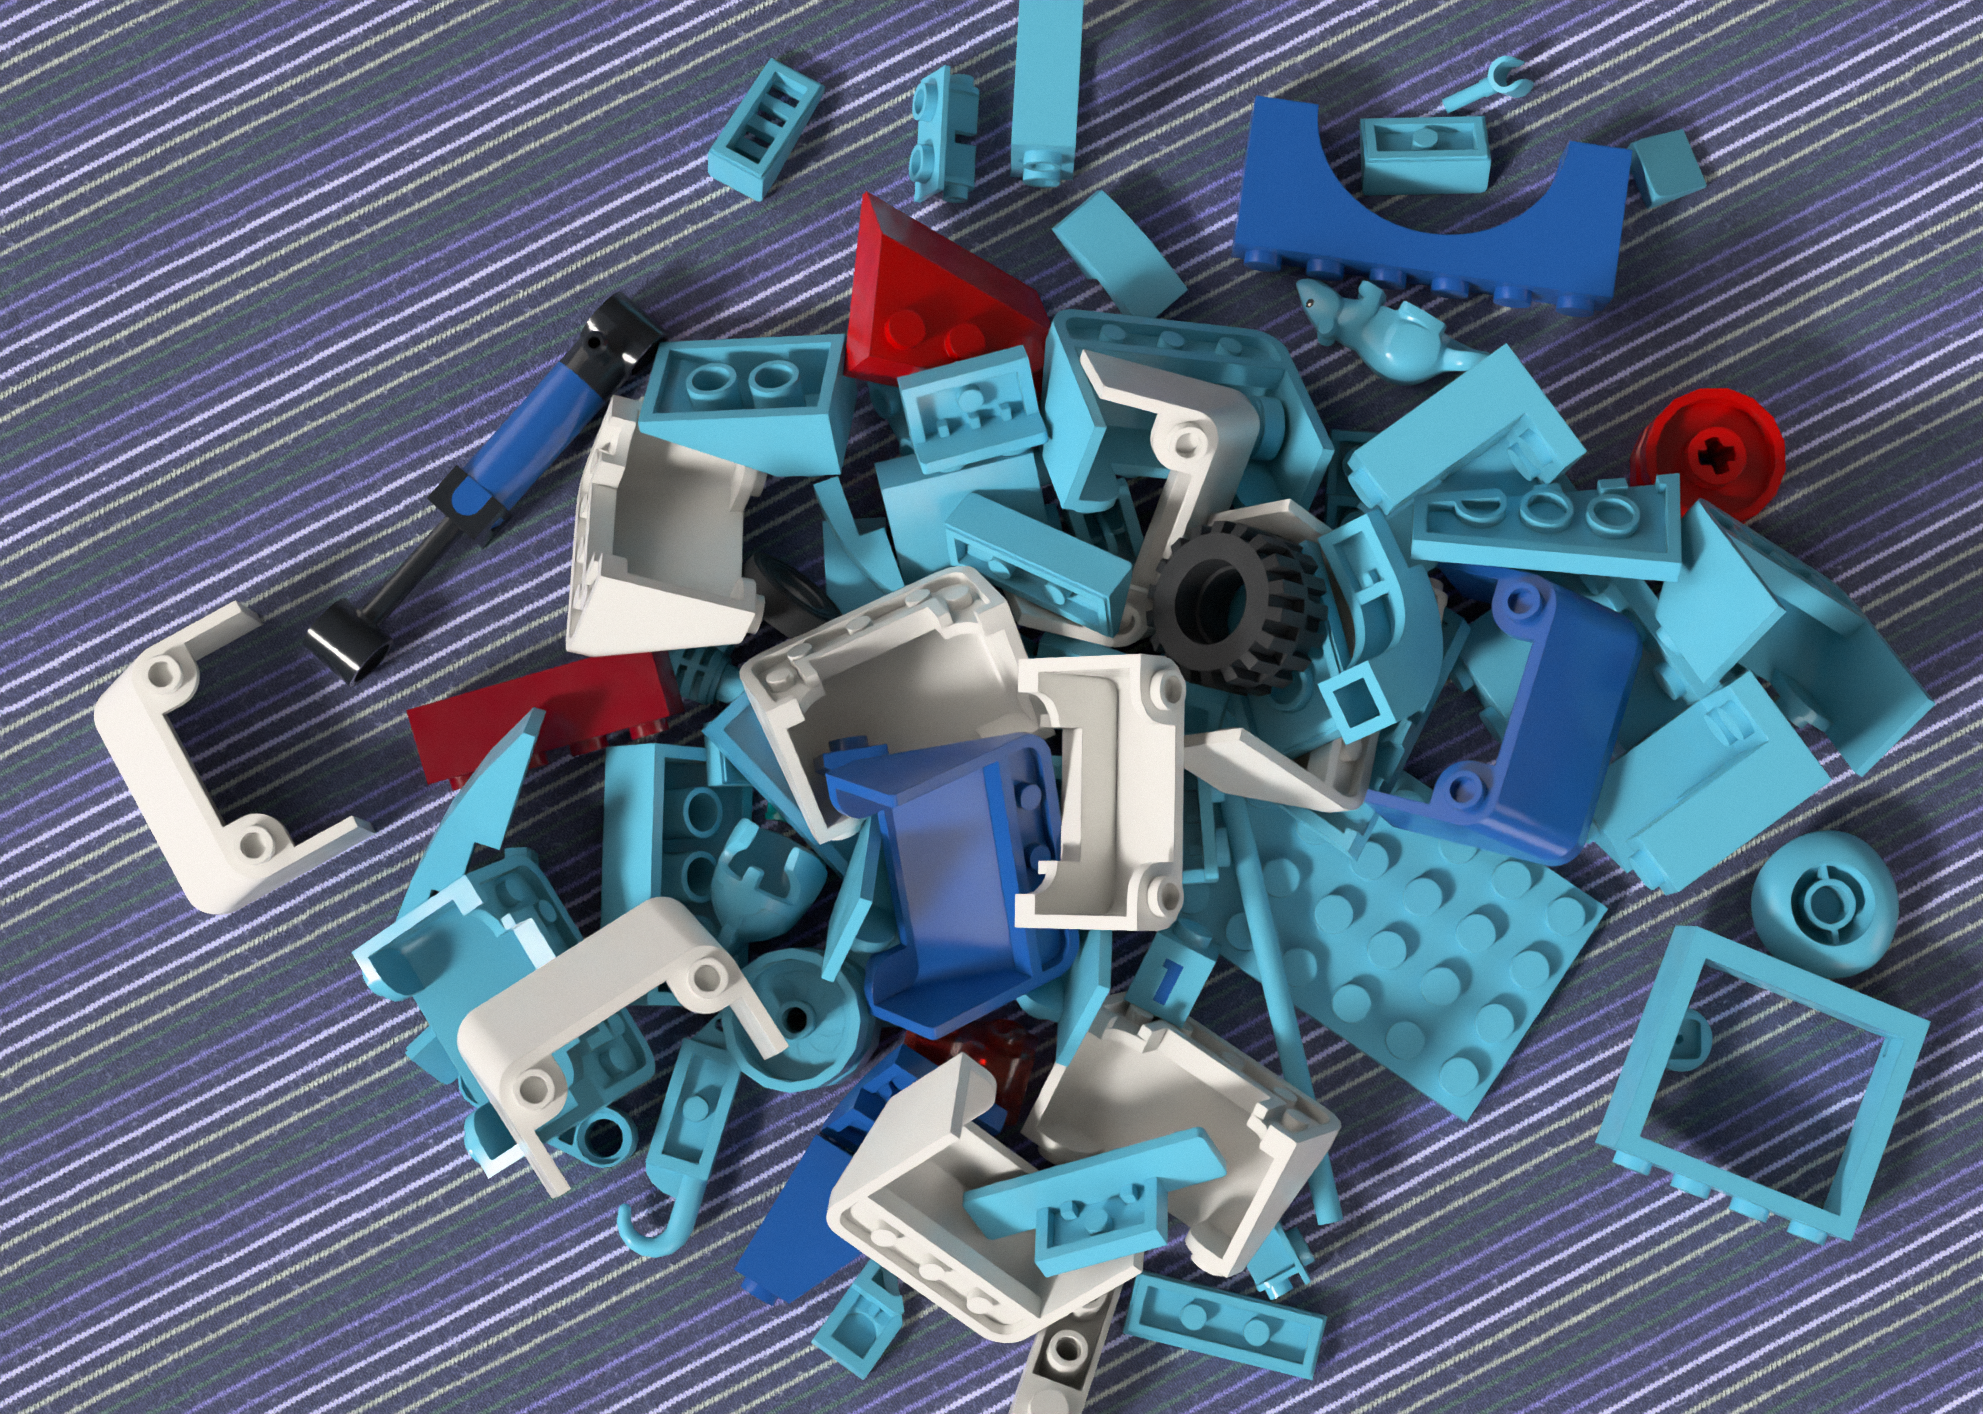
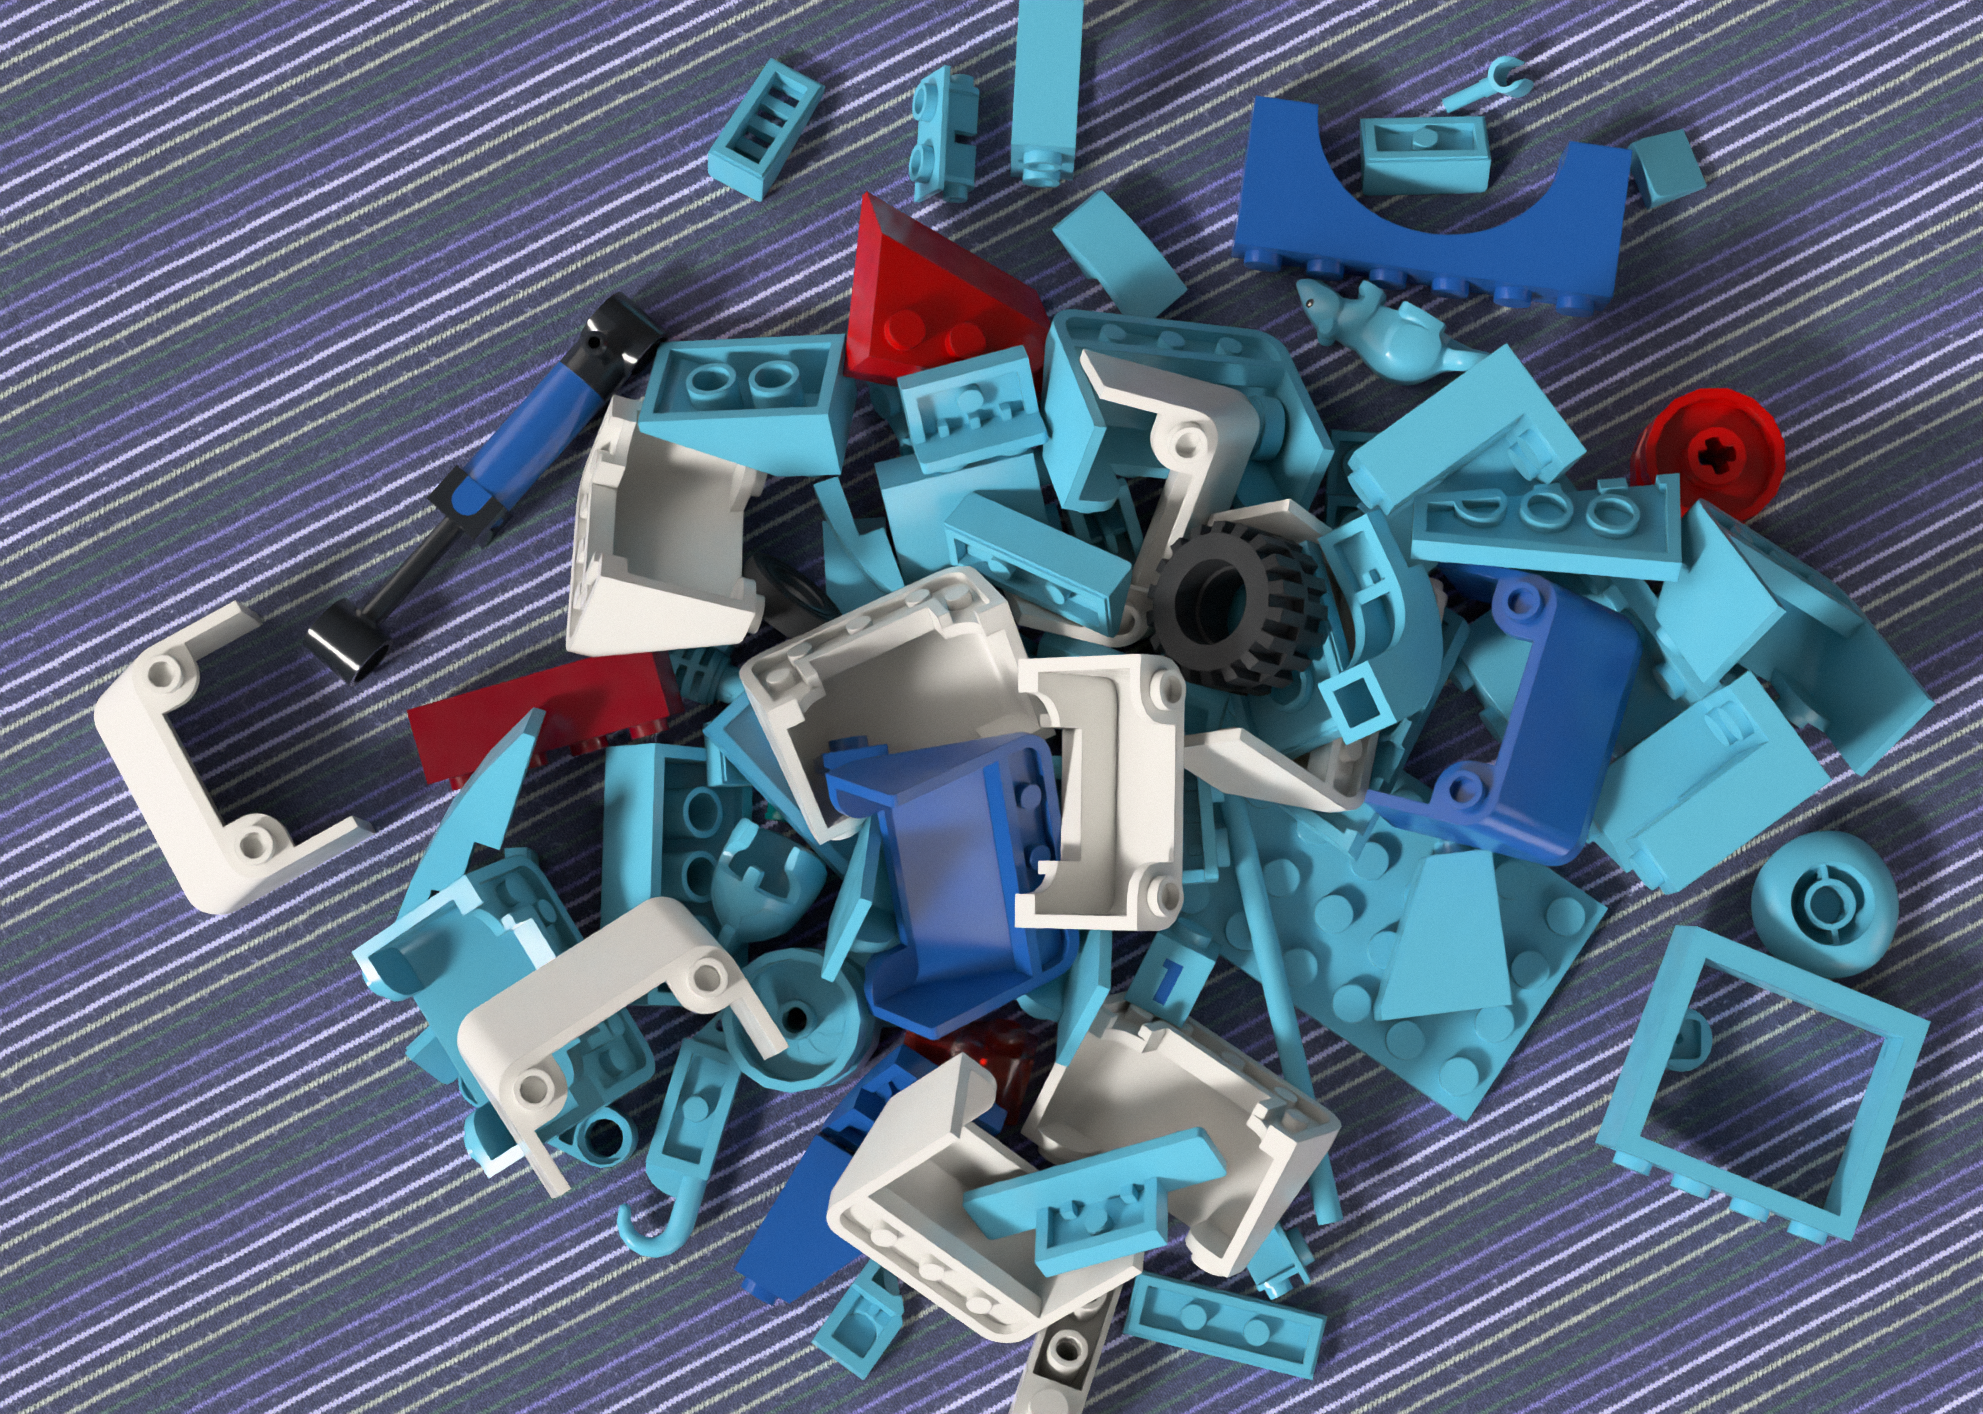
(1447, 939): none -> medium azure slope

